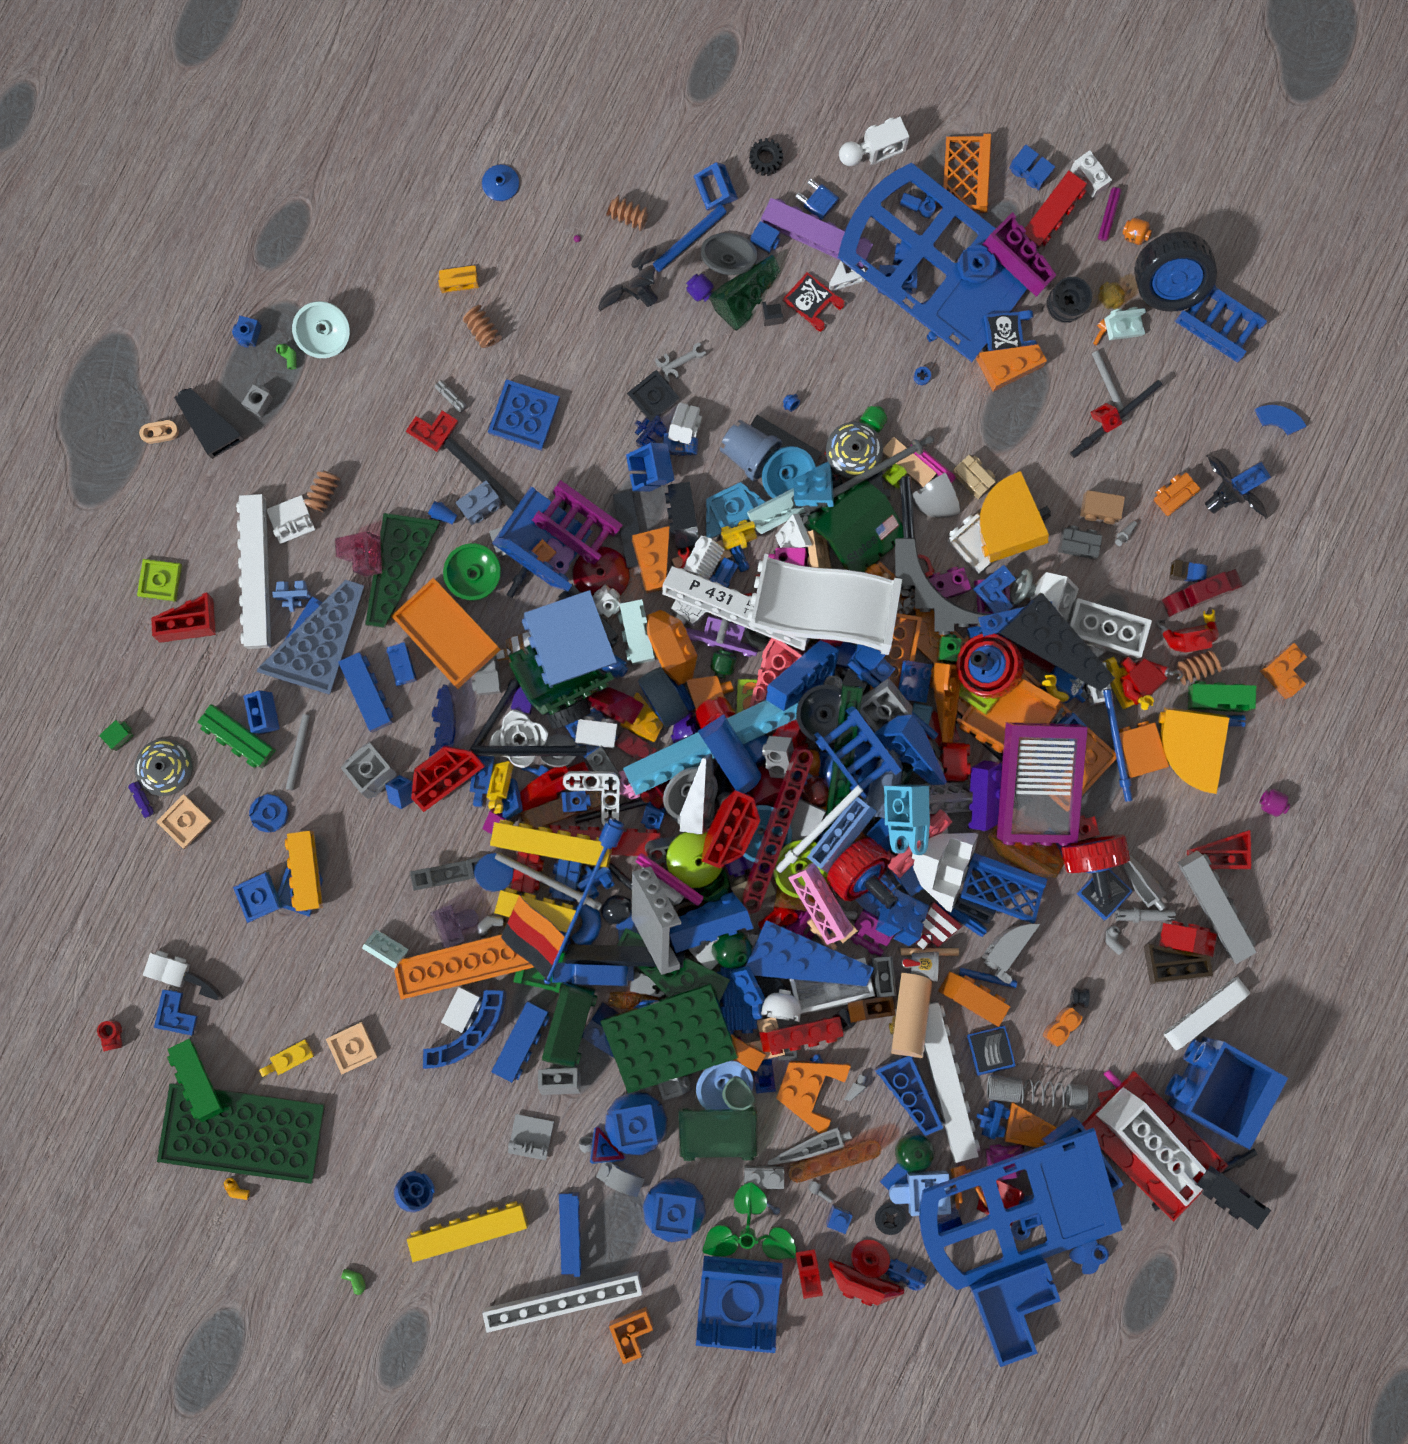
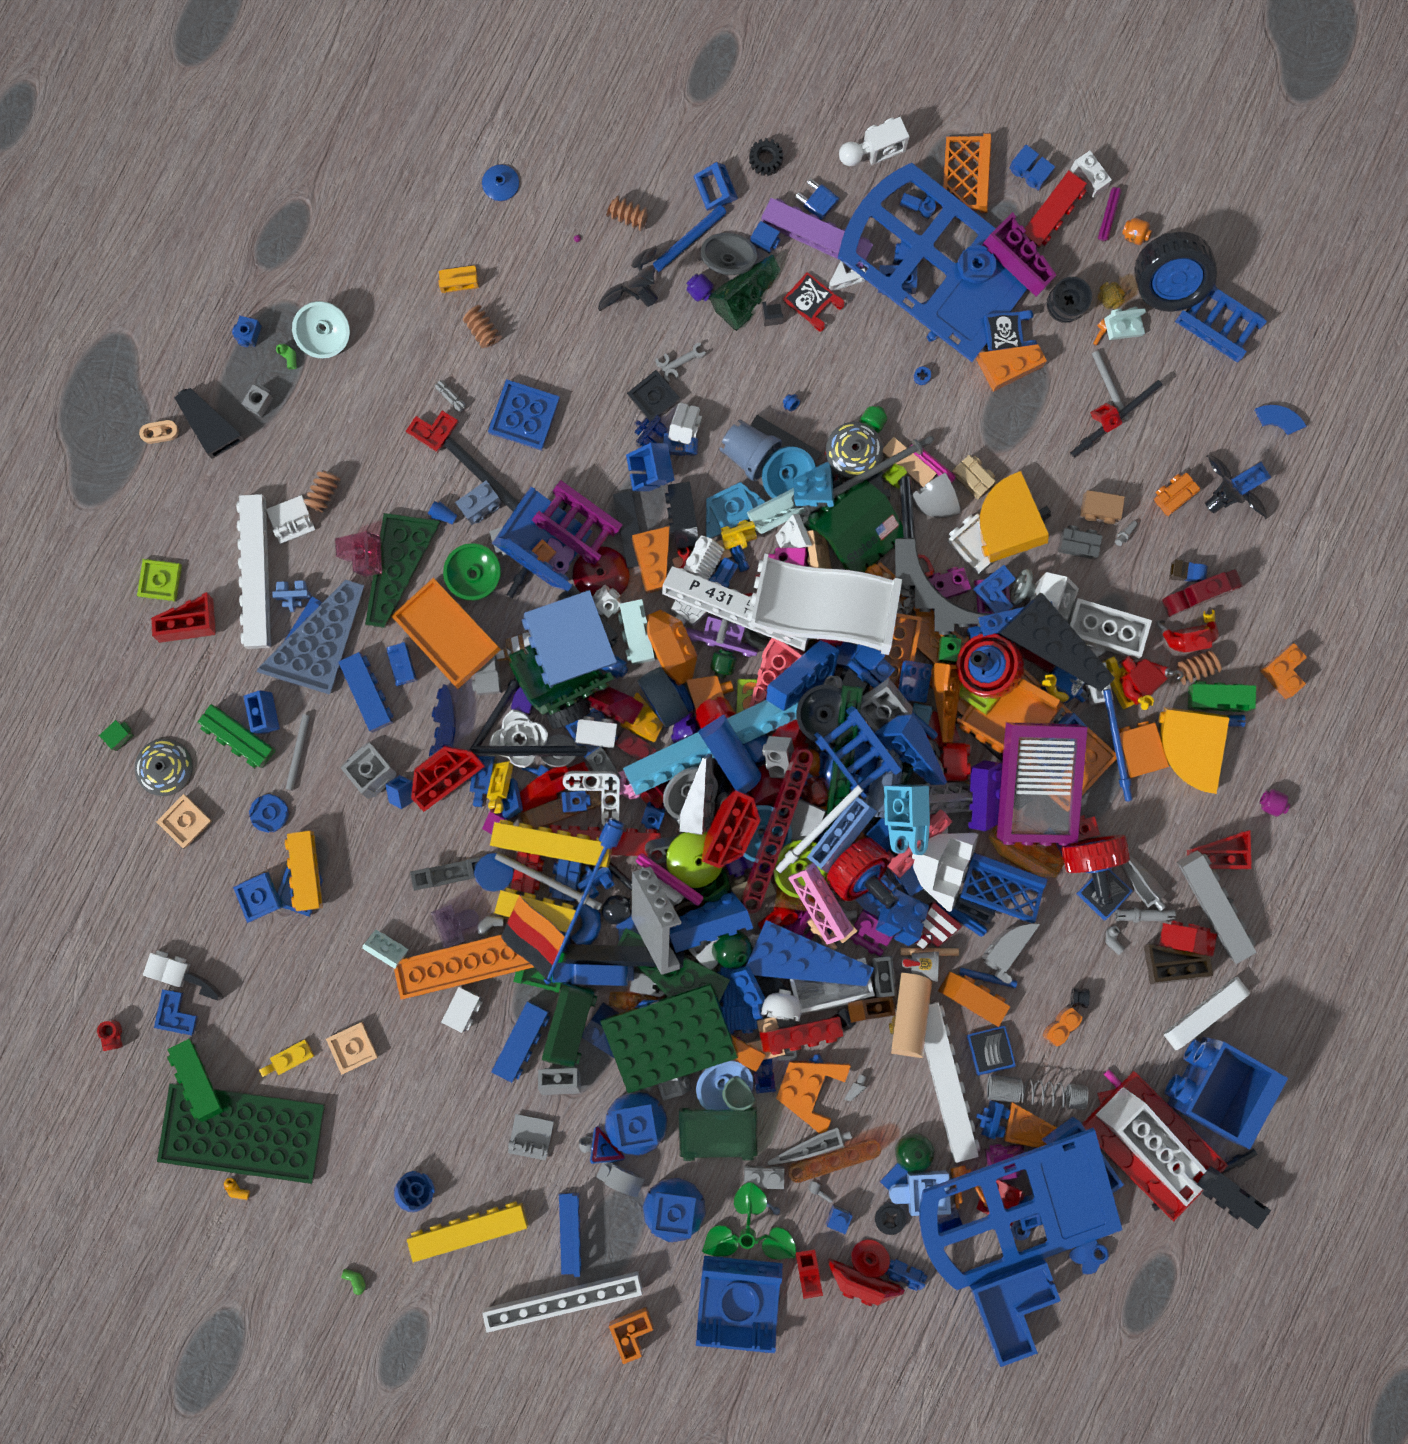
(141, 799): dark purple axle -> none
(473, 1038): blue brick -> none
(597, 814): black bar -> none
(911, 1091): blue wedge -> none

